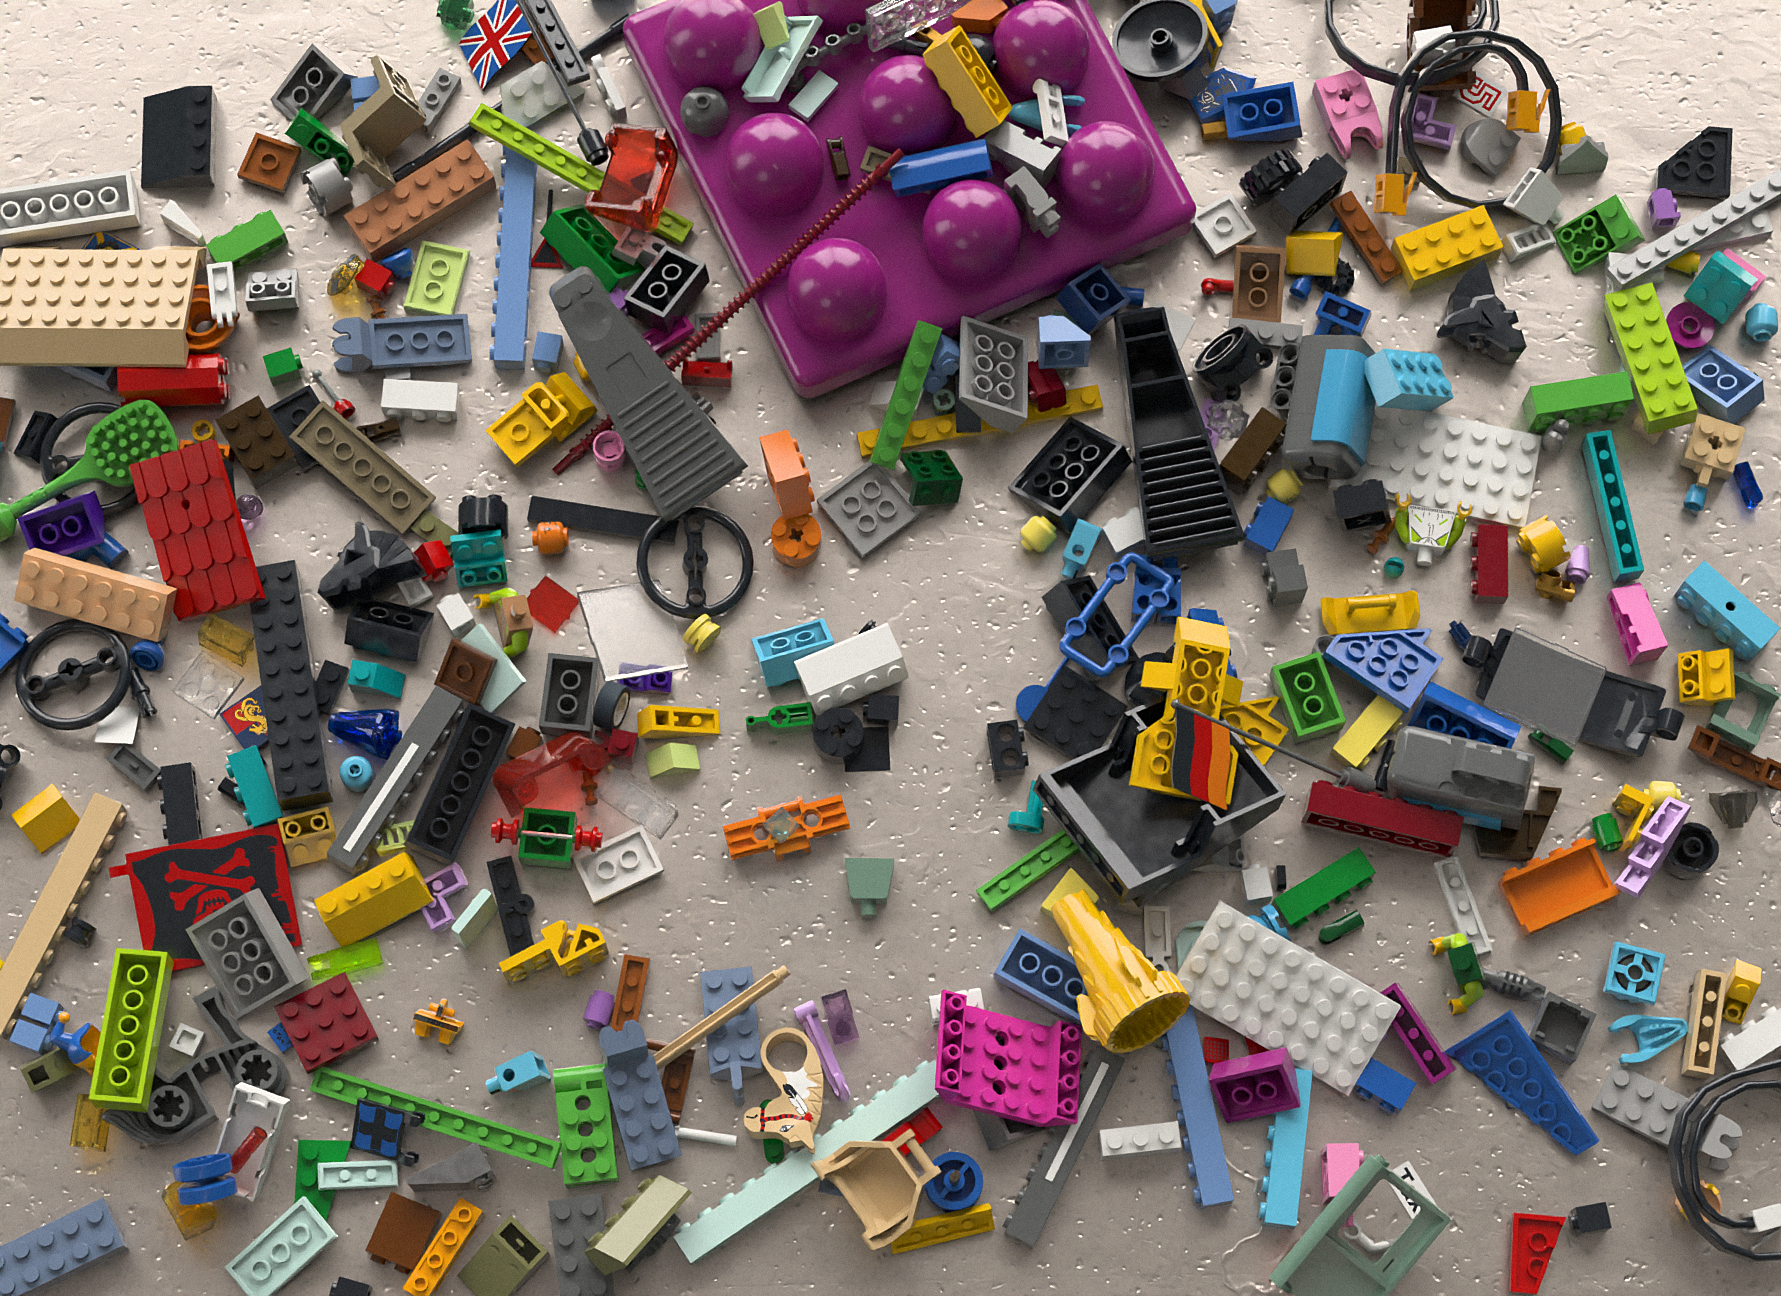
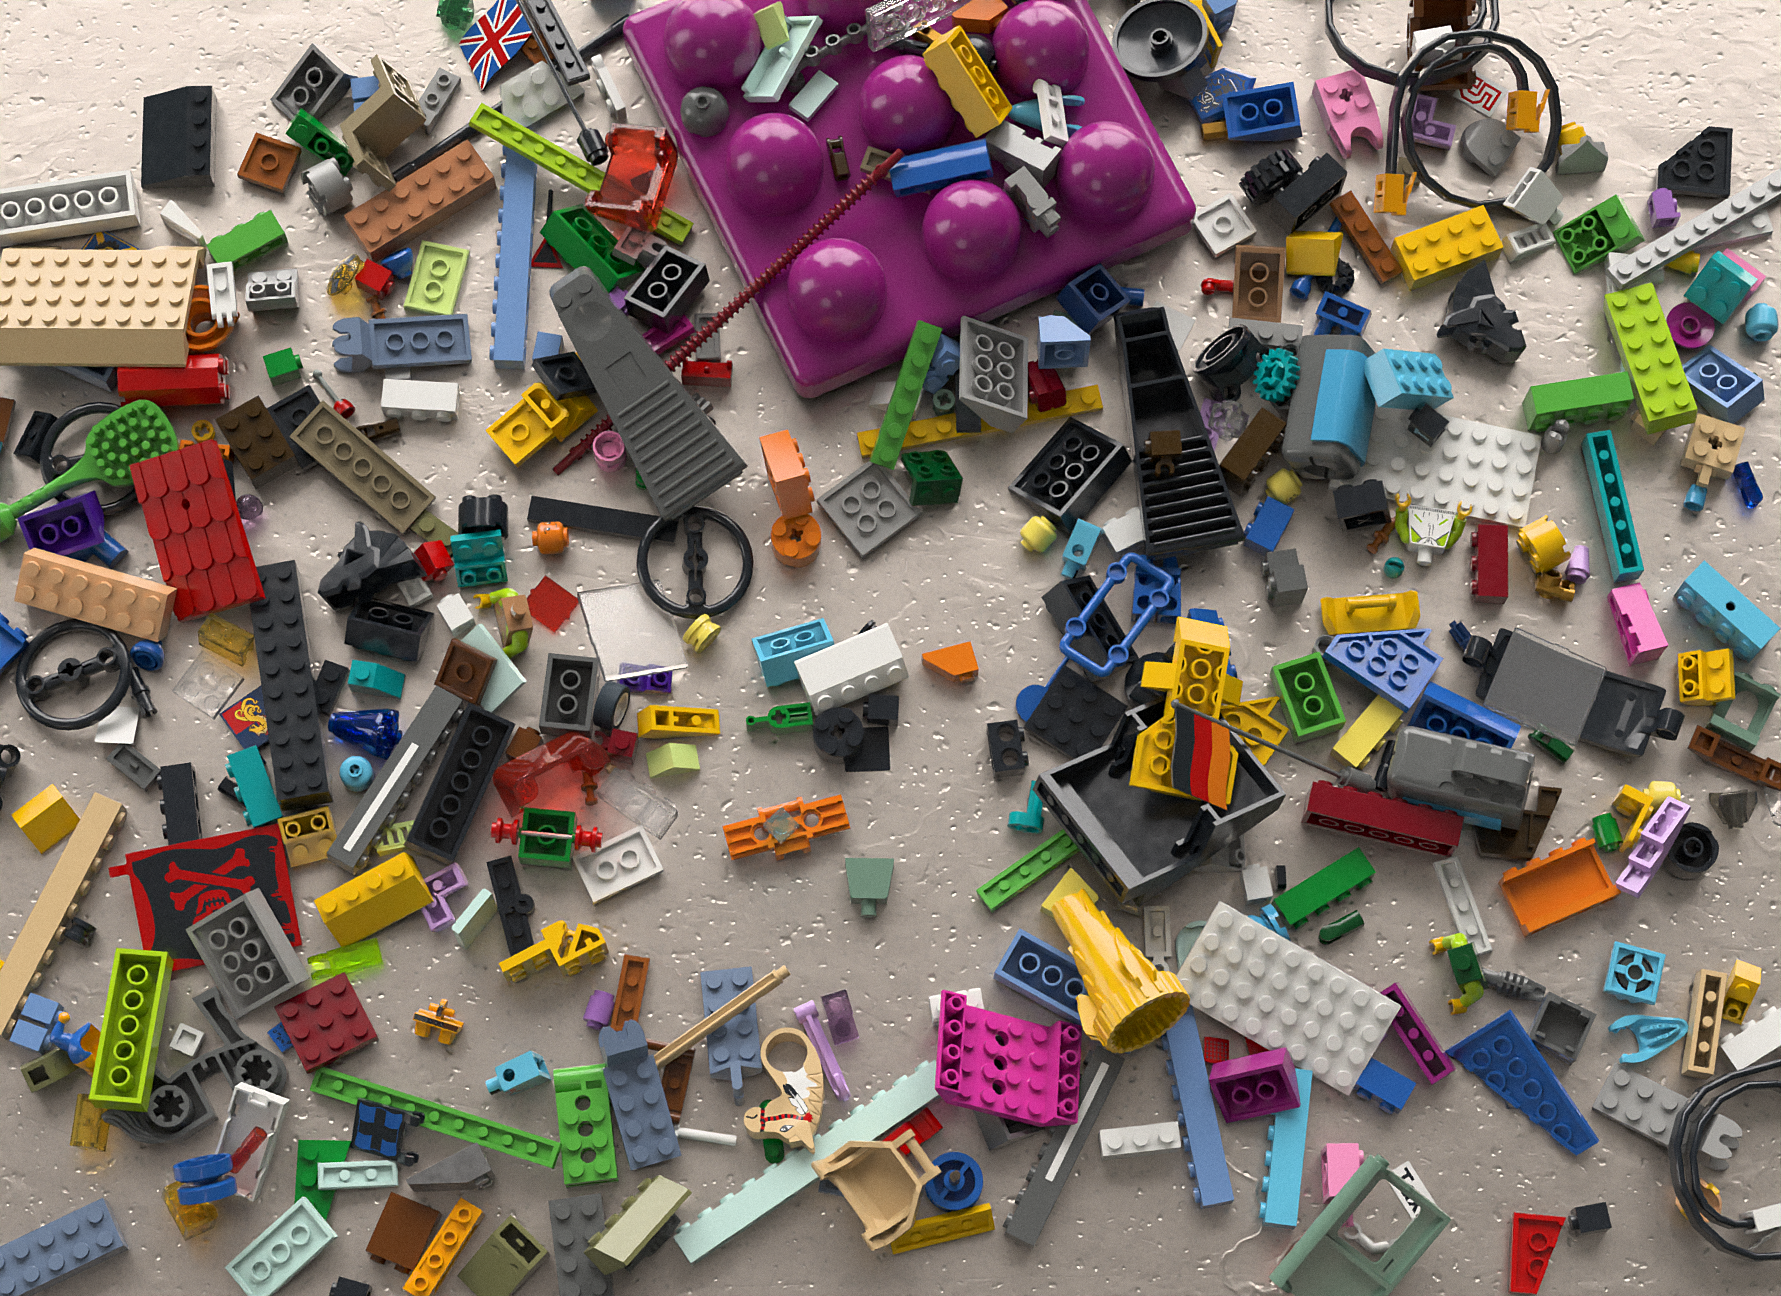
(564, 375): none -> black plate
(953, 662): none -> orange slope
(1164, 449): none -> dark brown brick
(1276, 373): none -> teal gear
(1427, 424): none -> black brick

